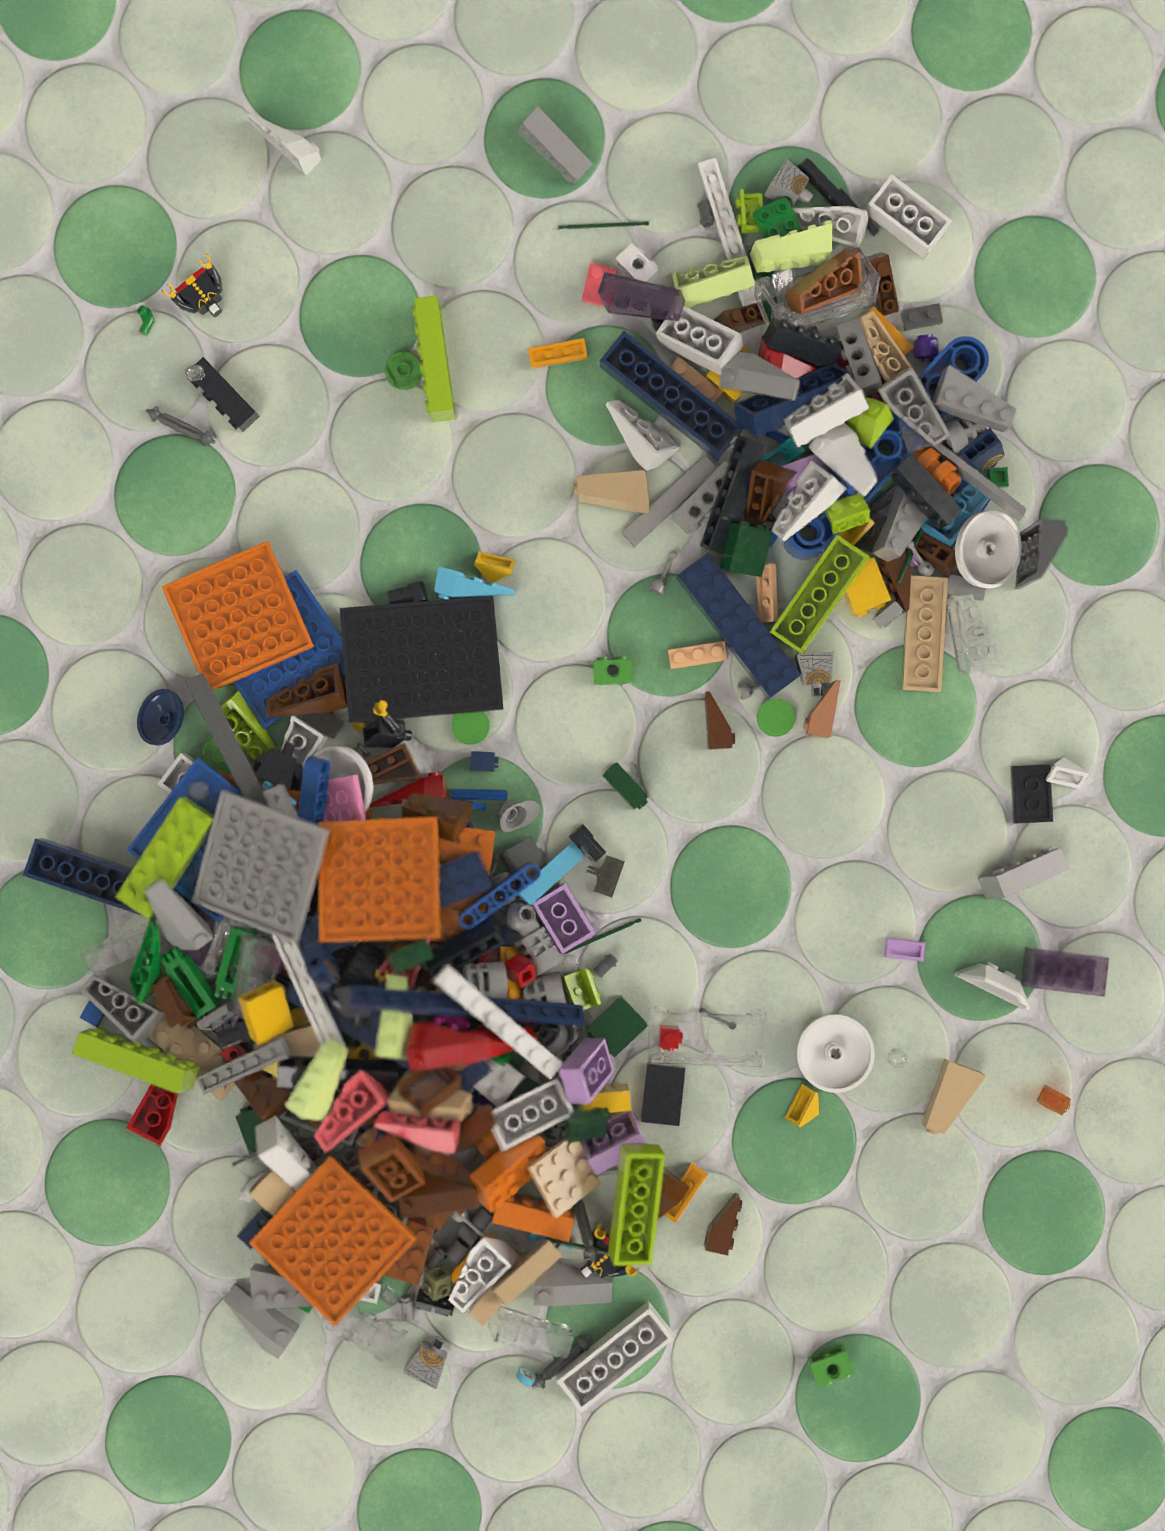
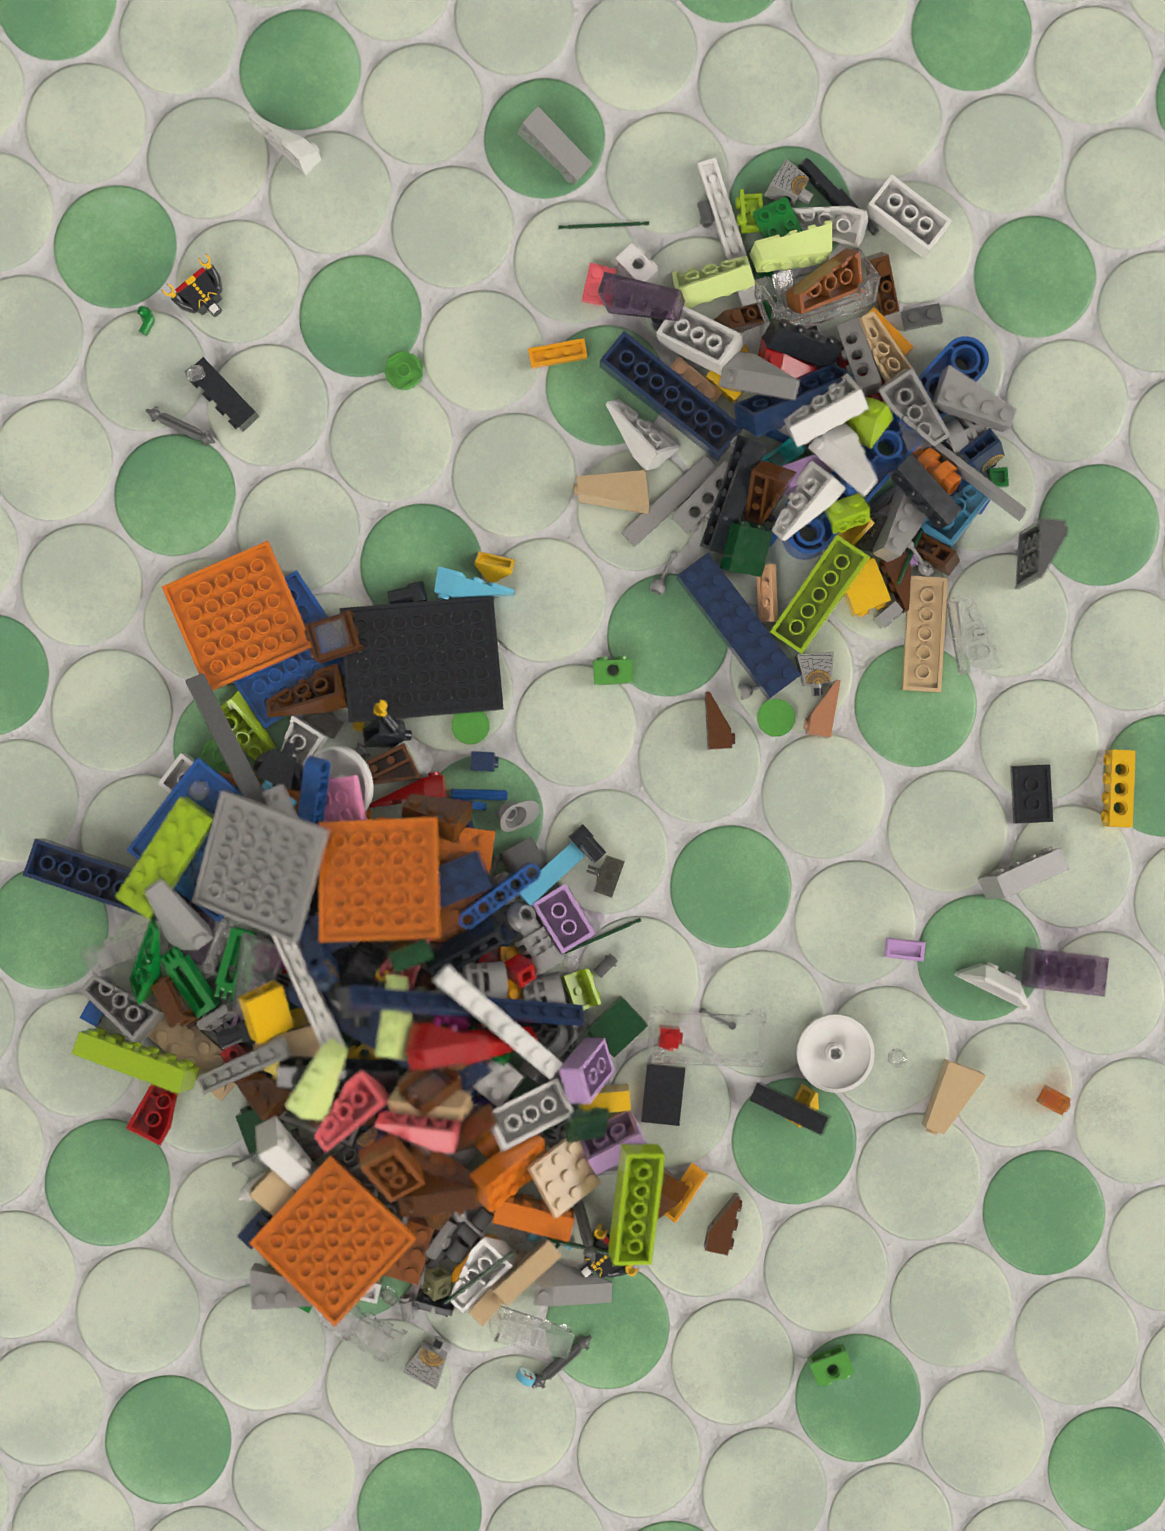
(160, 717): dark blue dish -> none
(267, 1326): light grey wedge -> none
(333, 637): none -> reddish brown window
(434, 357): lime brick -> none
(441, 1241): none -> light grey plate
(479, 1277): none -> dark green piece
(614, 1356): white brick -> none
(626, 787): dark green brick -> none
(697, 655): light nougat plate -> none
(790, 1108): none -> black brick
(926, 347): dark purple head -> none
(959, 586): light grey tile -> none
(988, 549): white dish -> none
(1067, 773): white slope -> none
(1125, 780): none -> yellow brick

